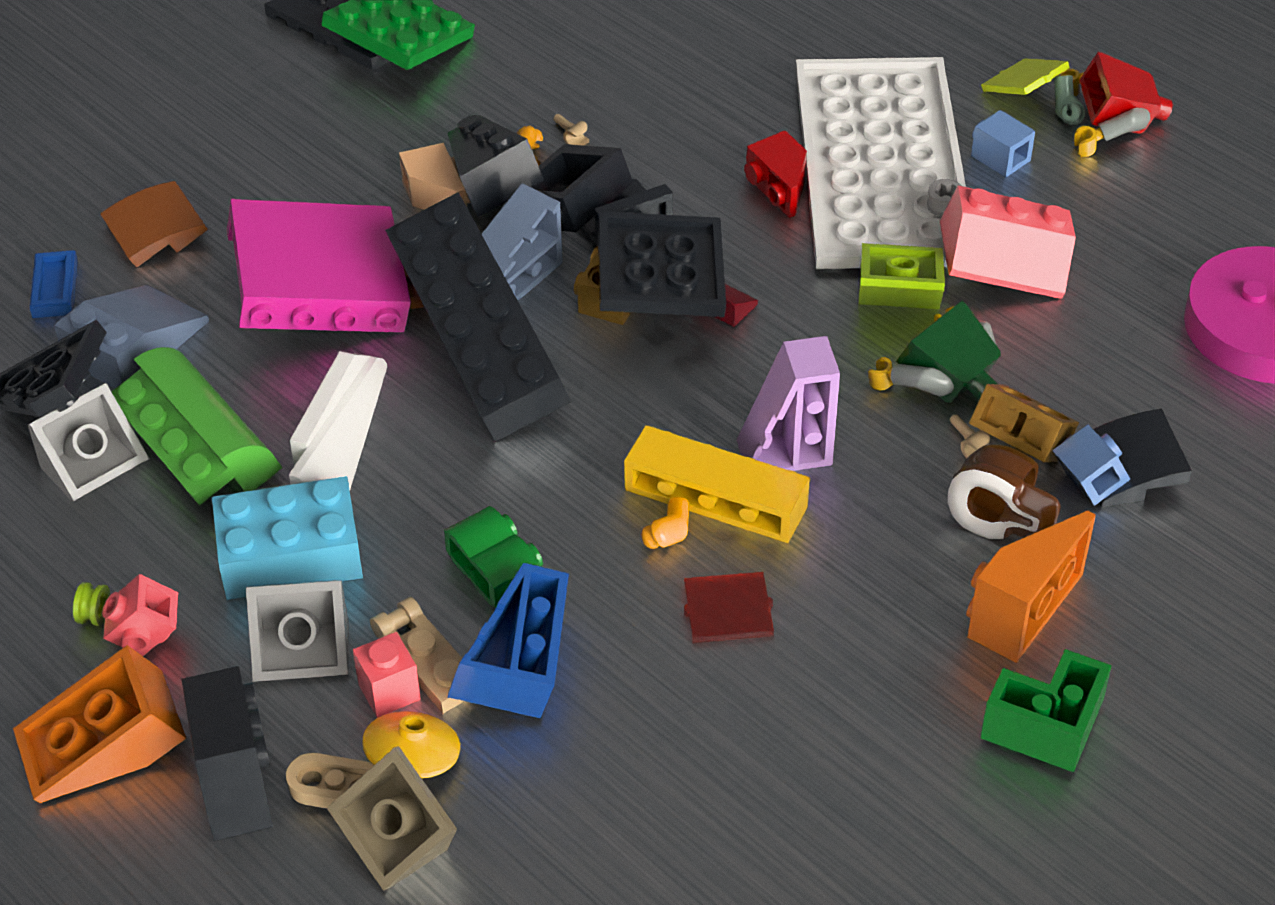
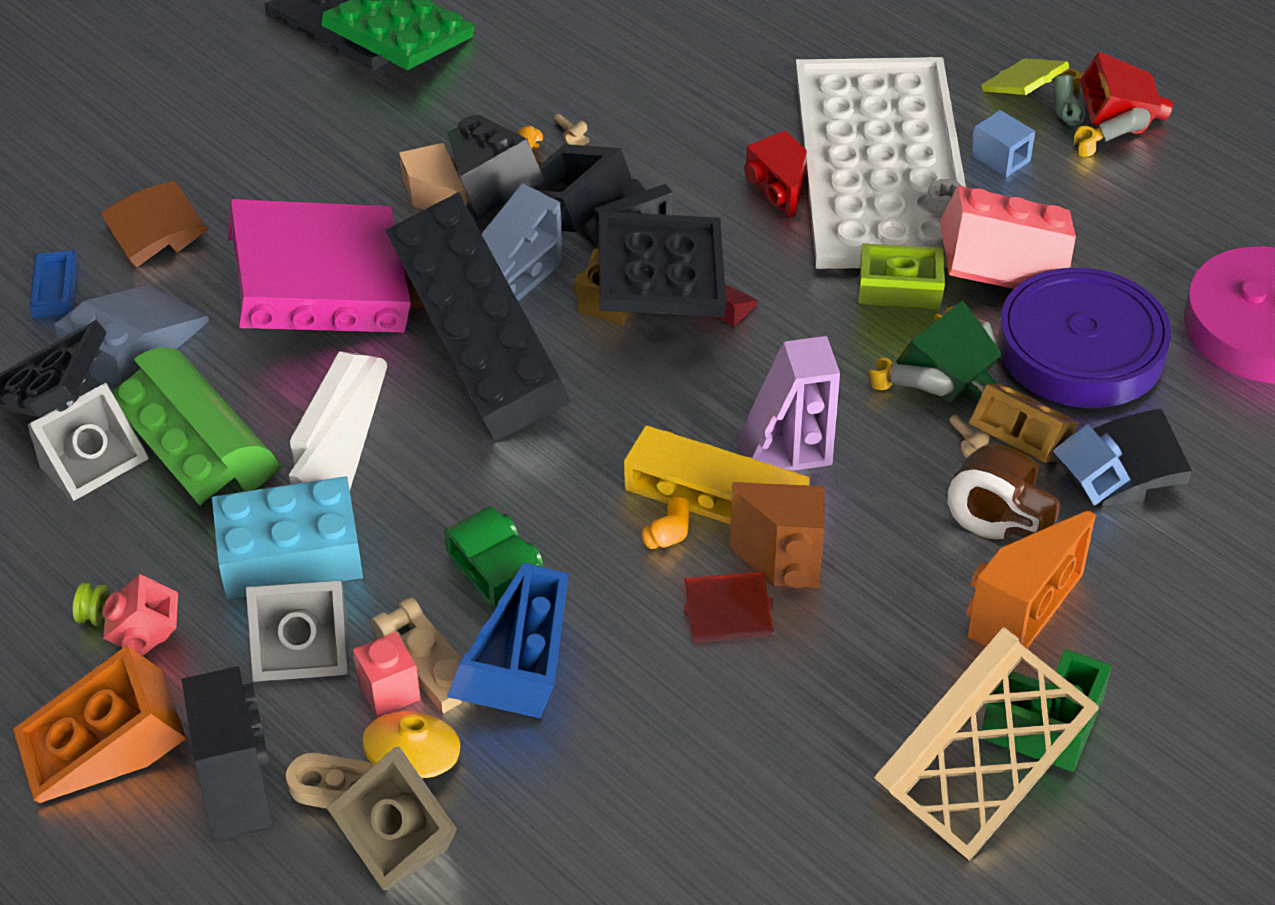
(779, 531): none -> dark orange slope
(951, 716): none -> tan fence
(1084, 337): none -> dark purple brick

